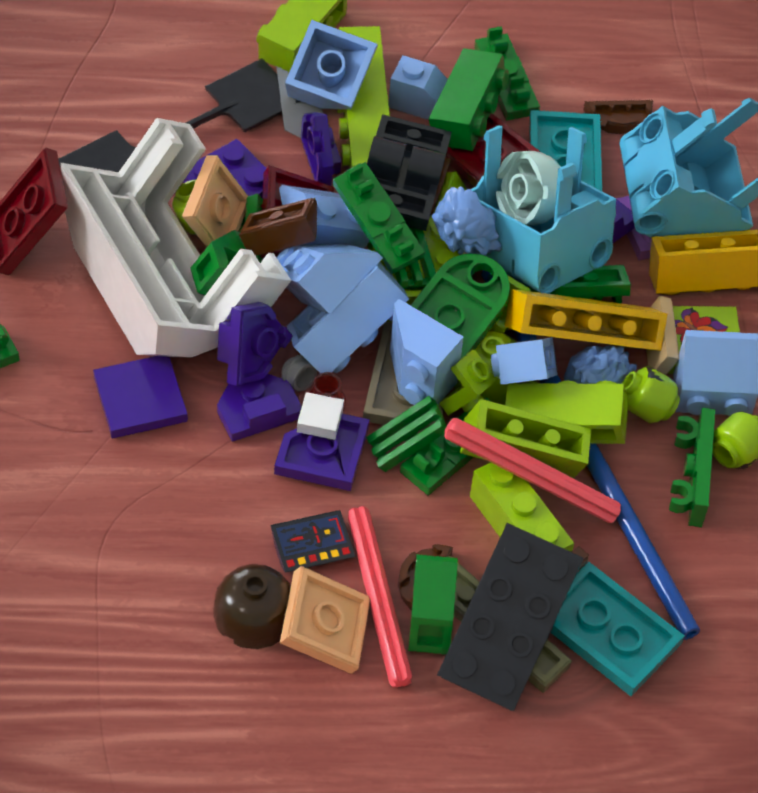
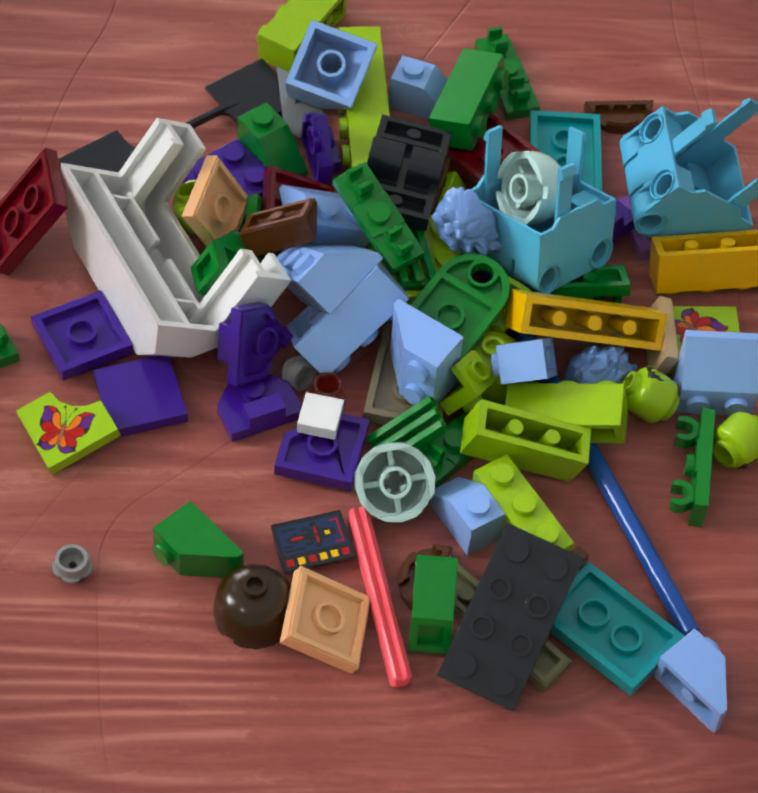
(66, 431): none -> lime tile
(69, 555): none -> light grey plate
(82, 335): none -> dark purple plate
(195, 545): none -> green slope
(270, 140): none -> green slope
(394, 482): none -> light aqua cylinder
(469, 513): none -> light blue slope
(532, 470): coral axle -> none
(696, 677): none -> light blue slope

